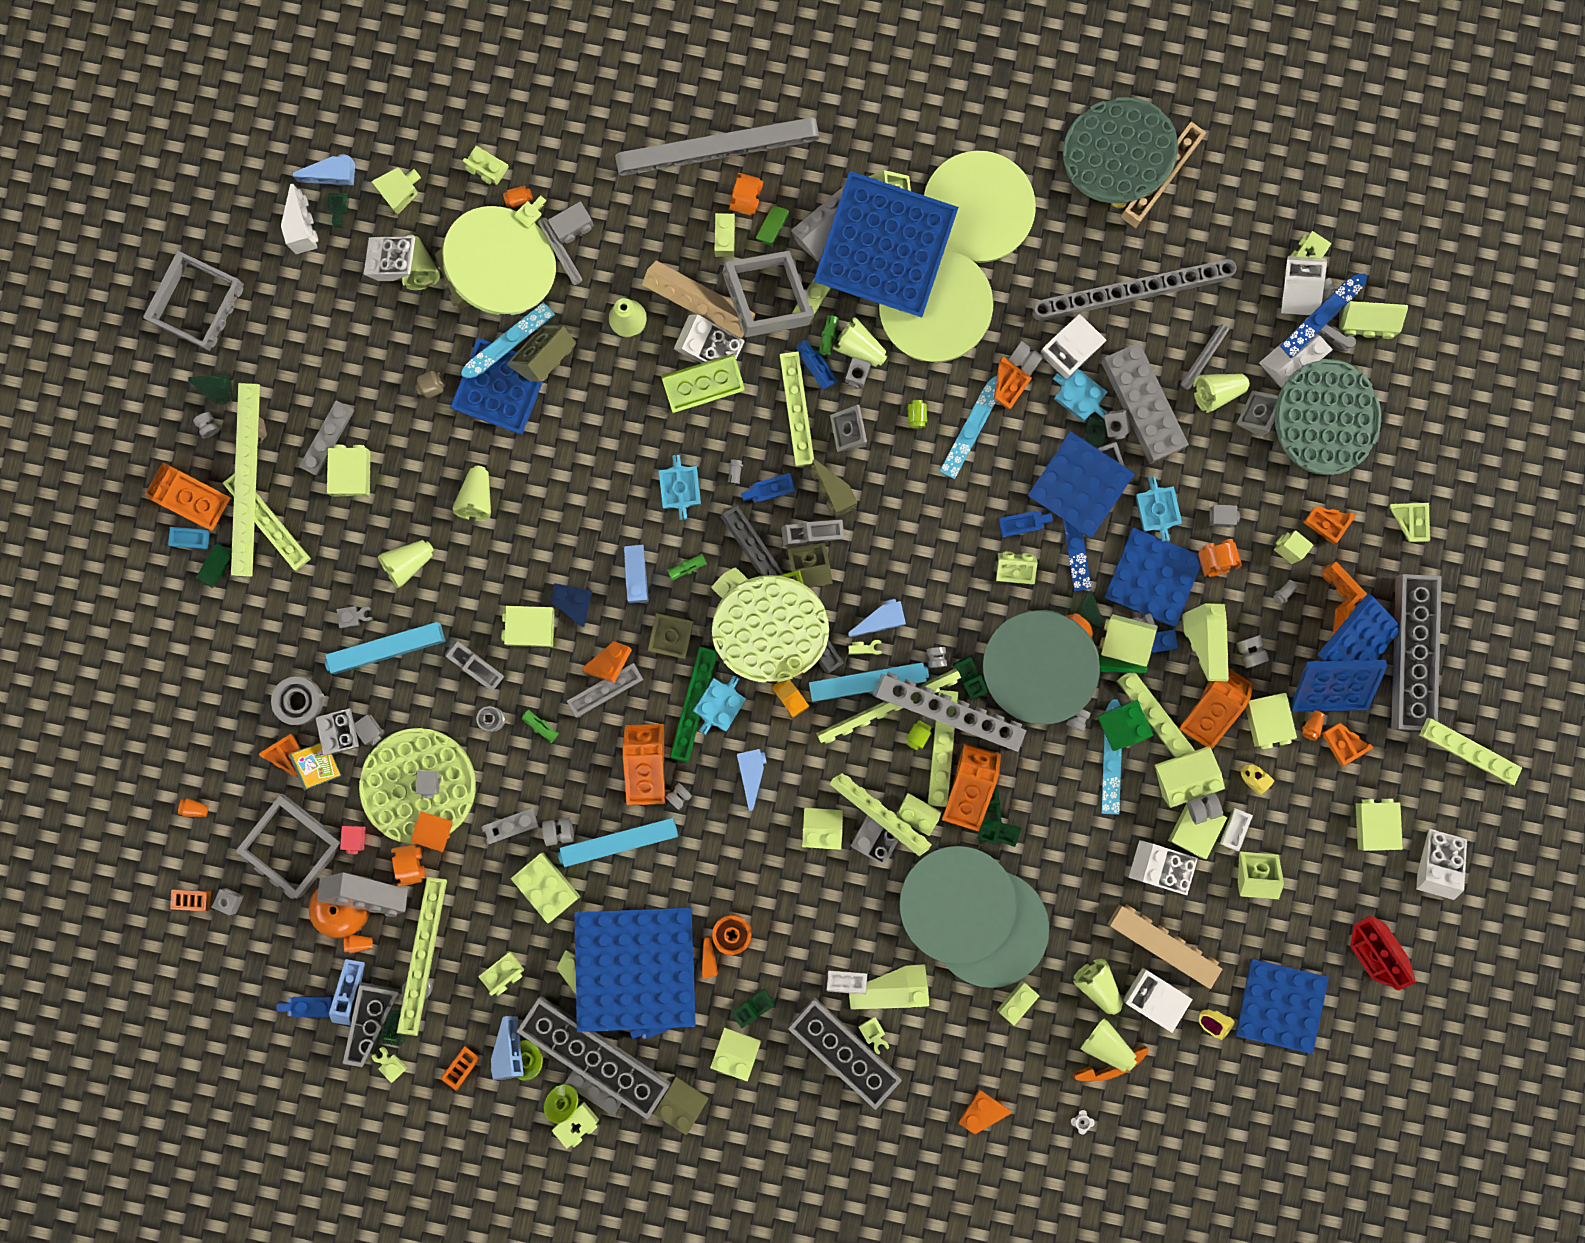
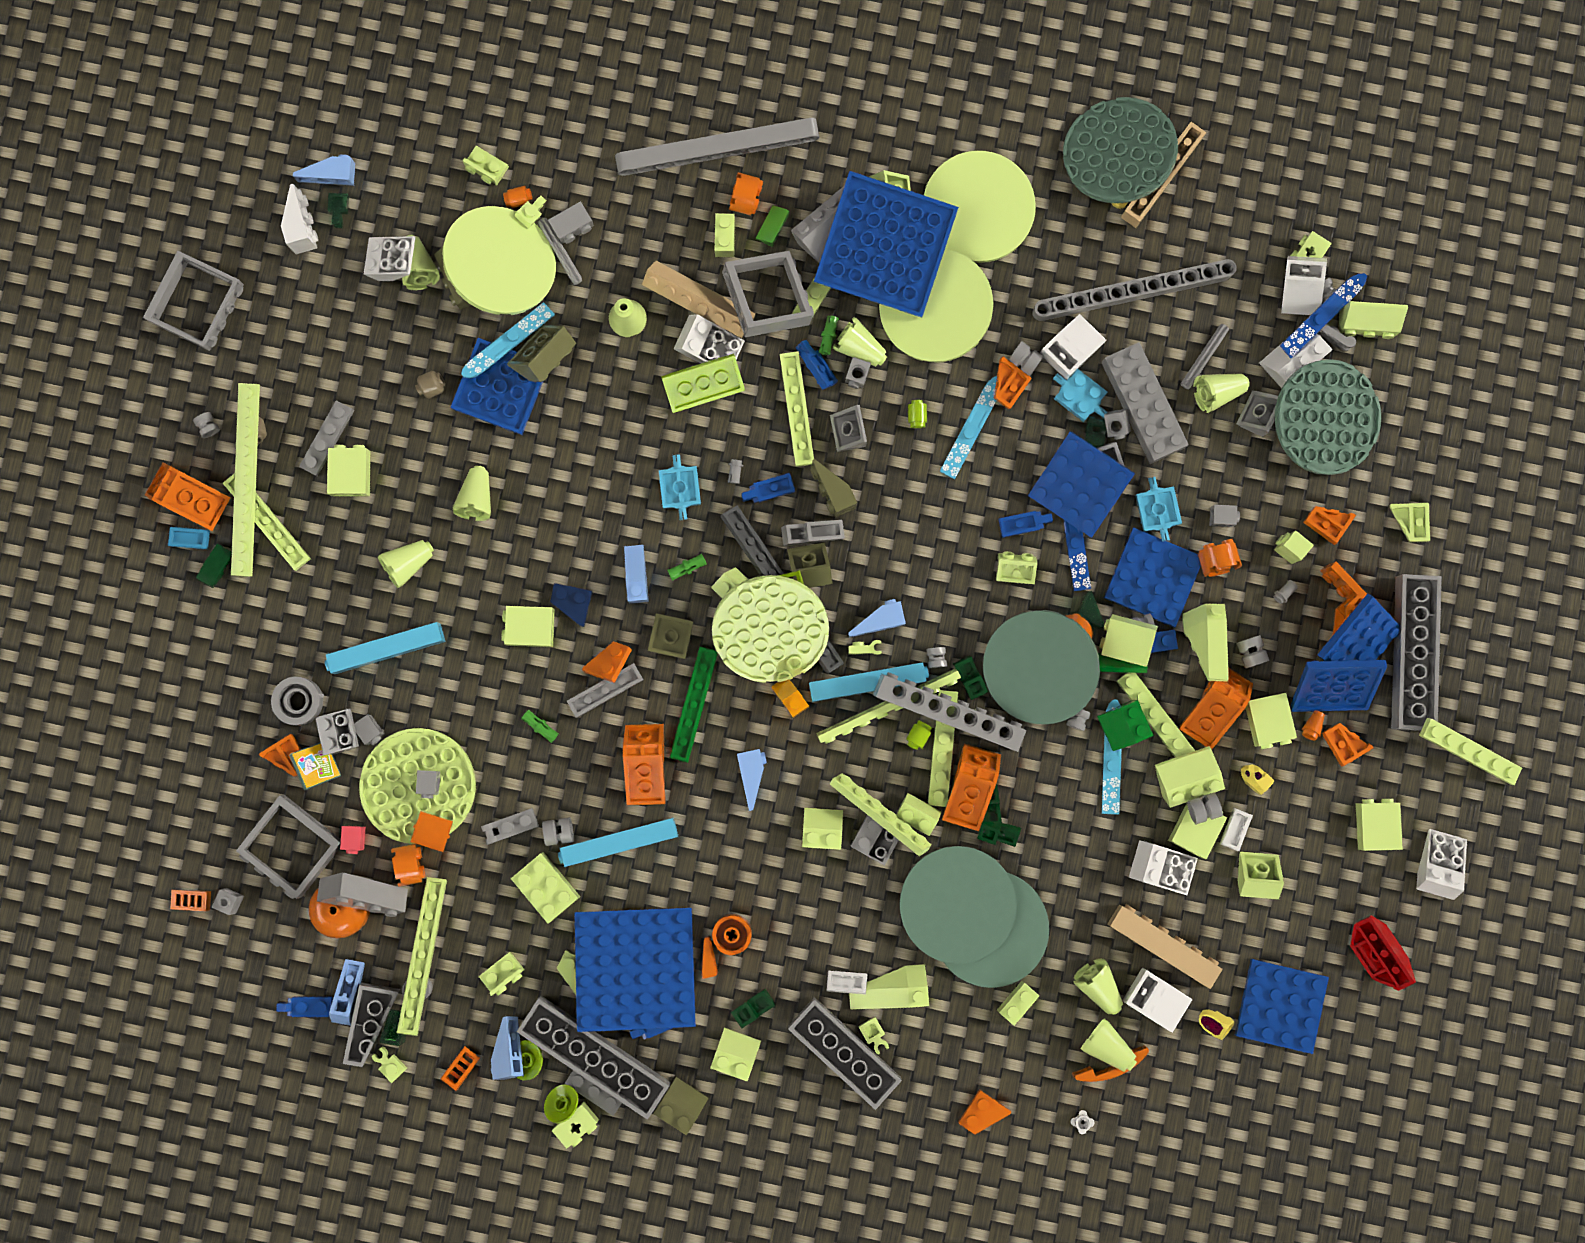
(191, 808): orange cone -> none
(216, 387): clear green slope -> none
(350, 616): light grey plate -> none
(357, 943): orange cone -> none
(397, 188): yellowish green torso -> none
(474, 665): light grey slope -> none
(490, 719): light grey wheel -> none
(676, 800): light grey wheel -> none
(719, 704): medium azure plate -> none

